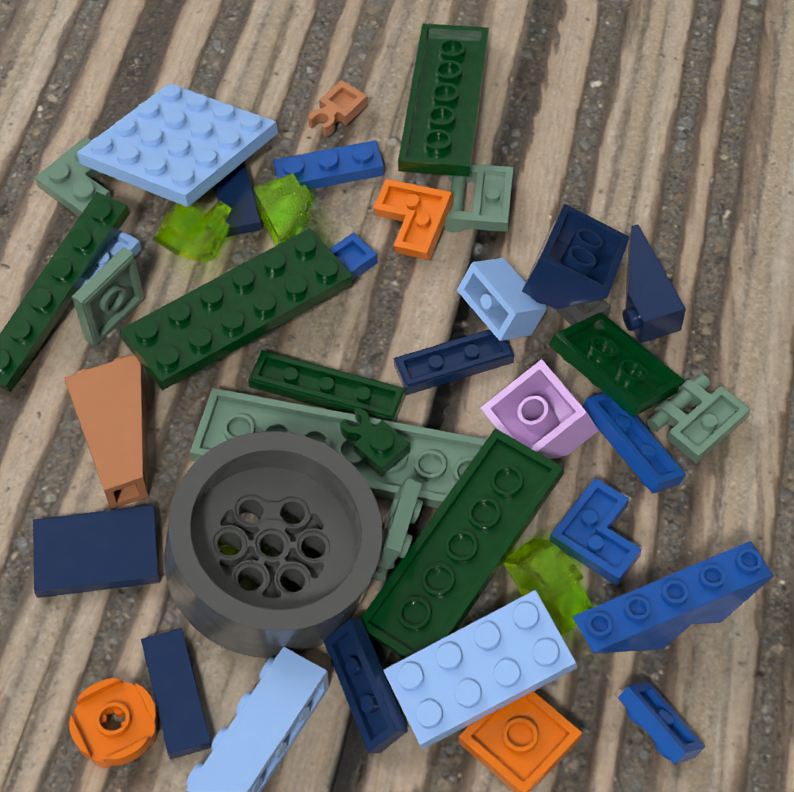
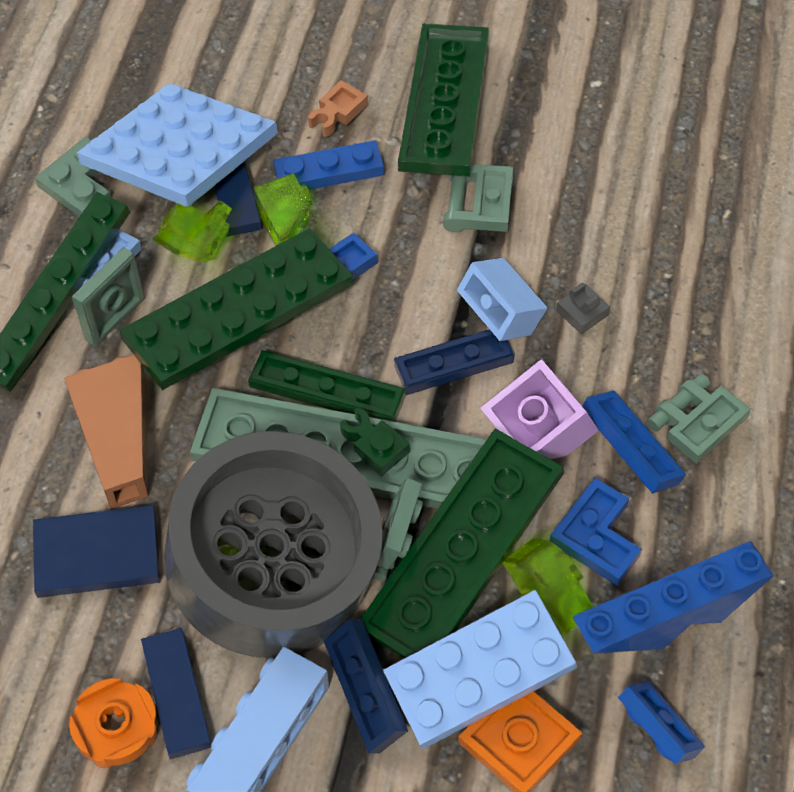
(420, 210): orange plate -> none
(575, 261): dark blue slope -> none
(616, 363): dark green plate -> none
(650, 299): dark blue slope -> none

